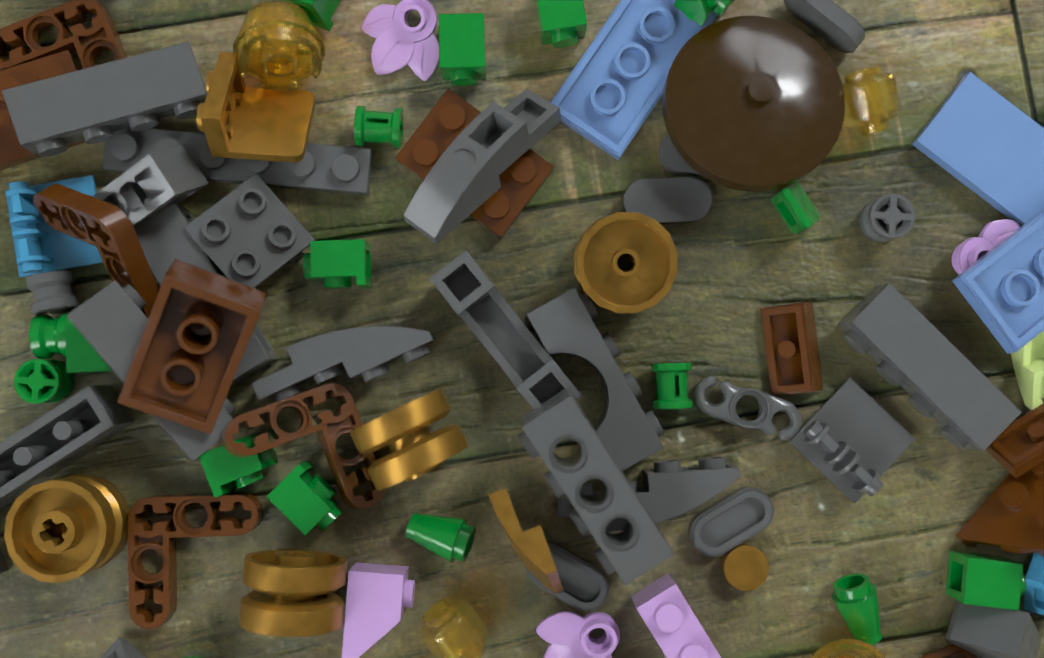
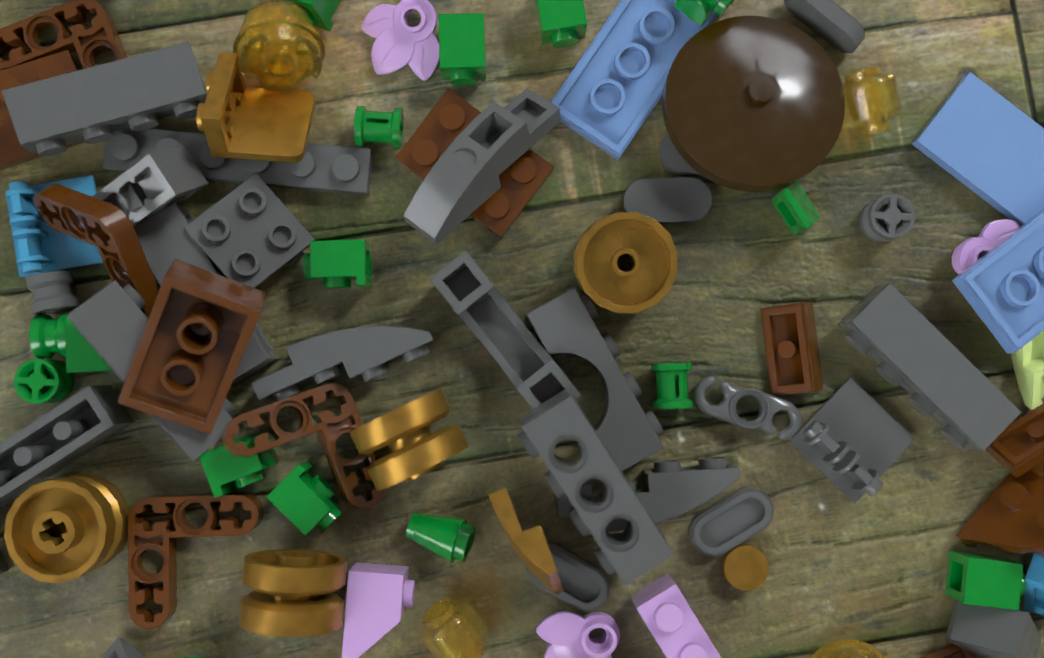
(858, 605): green cone -> none

